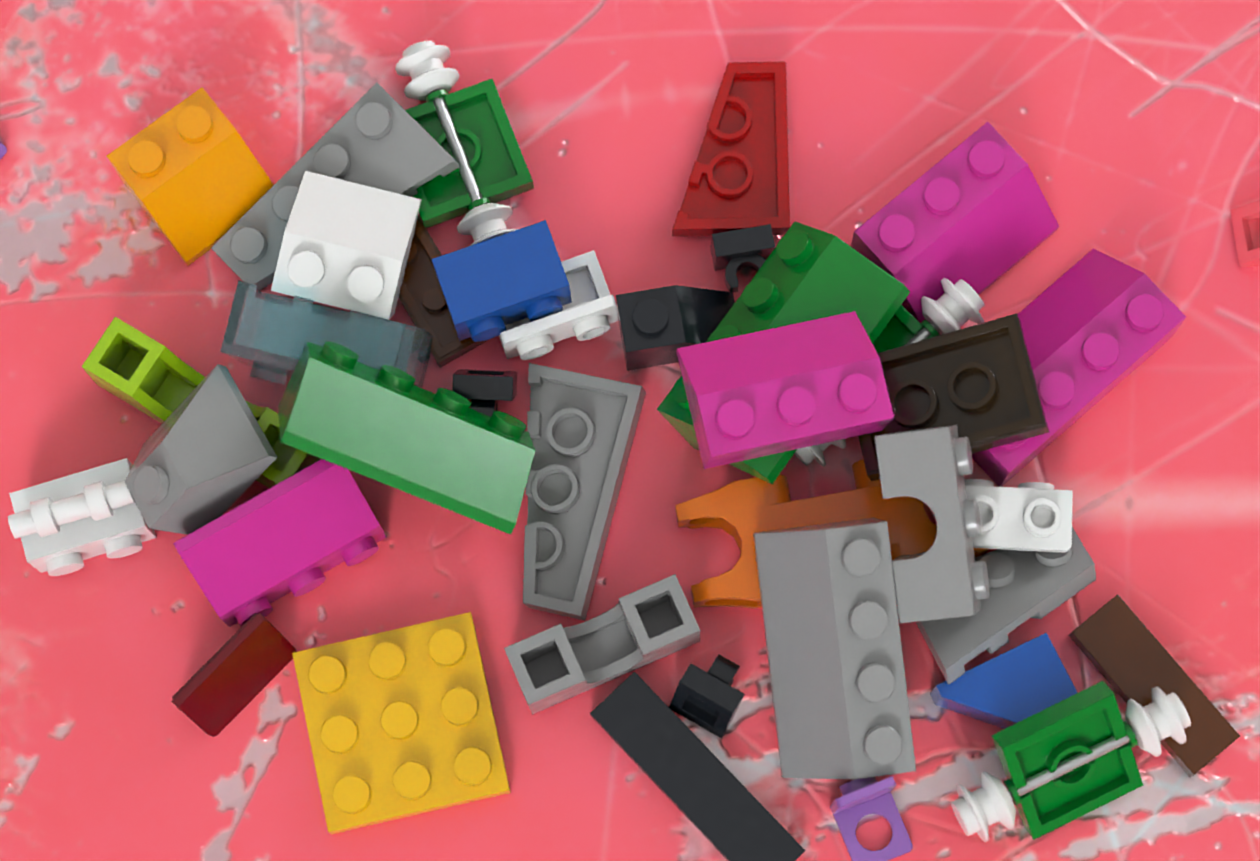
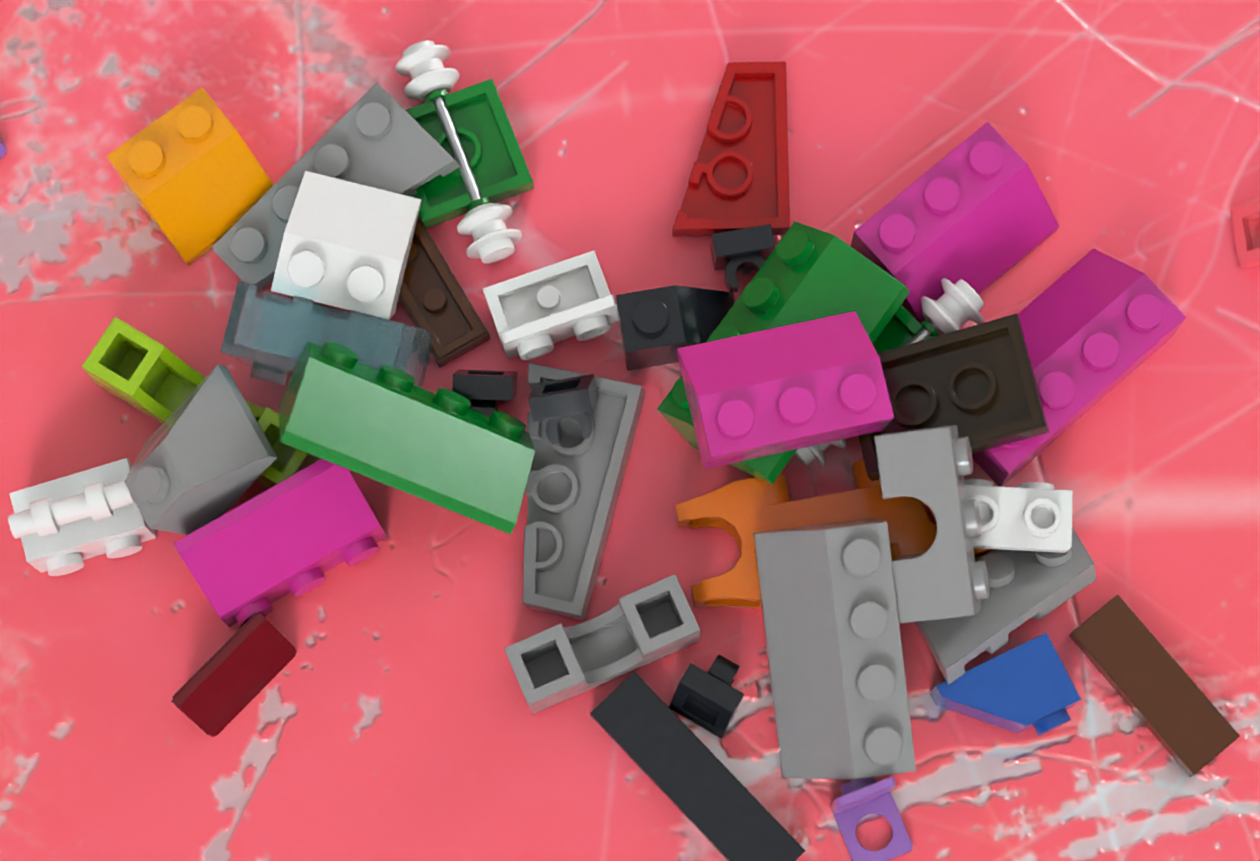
(400, 723): yellow plate -> none
(503, 282): blue brick -> none
(565, 399): none -> black tile
(1069, 760): green plate -> none

